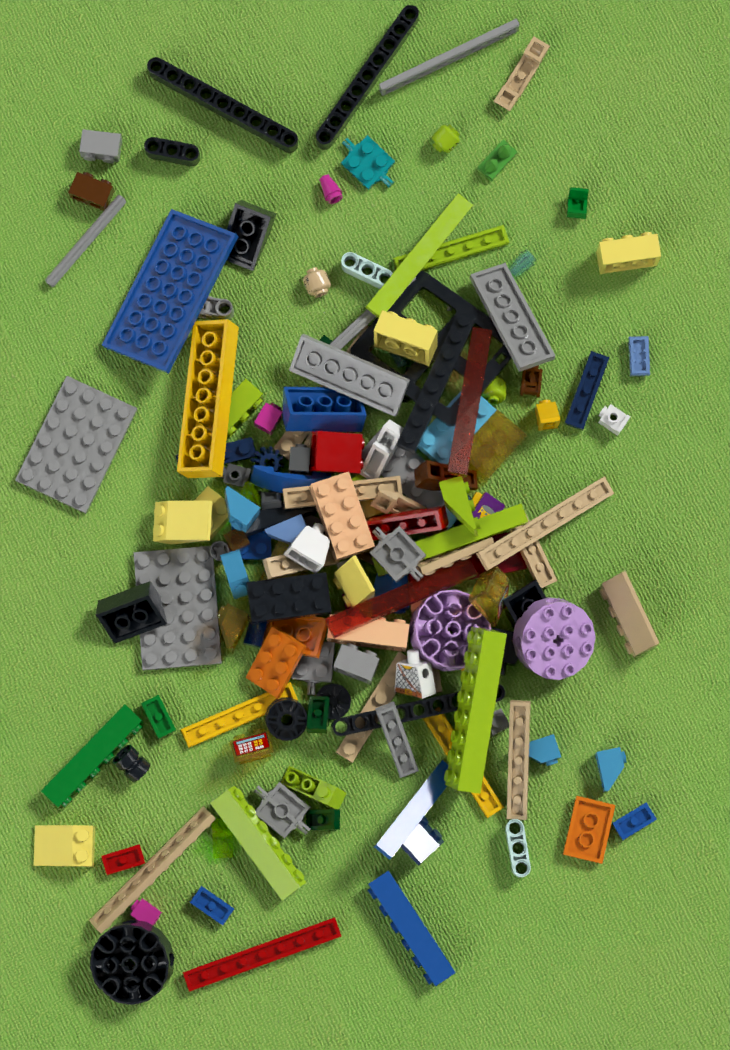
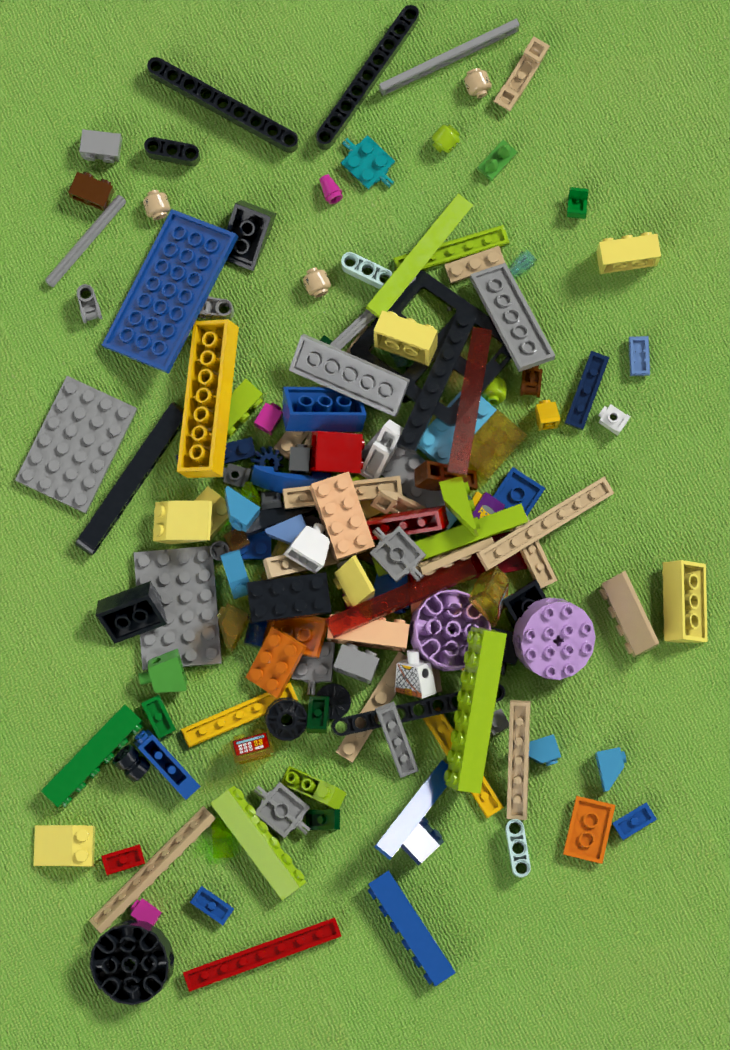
(88, 307): none -> light grey piece
(131, 480): none -> black beam
(156, 205): none -> tan head
(165, 673): none -> bright green torso
(166, 763): none -> blue slope
(462, 268): none -> tan plate
(477, 82): none -> tan head
(518, 489): none -> blue plate
(684, 602): none -> light yellow slope

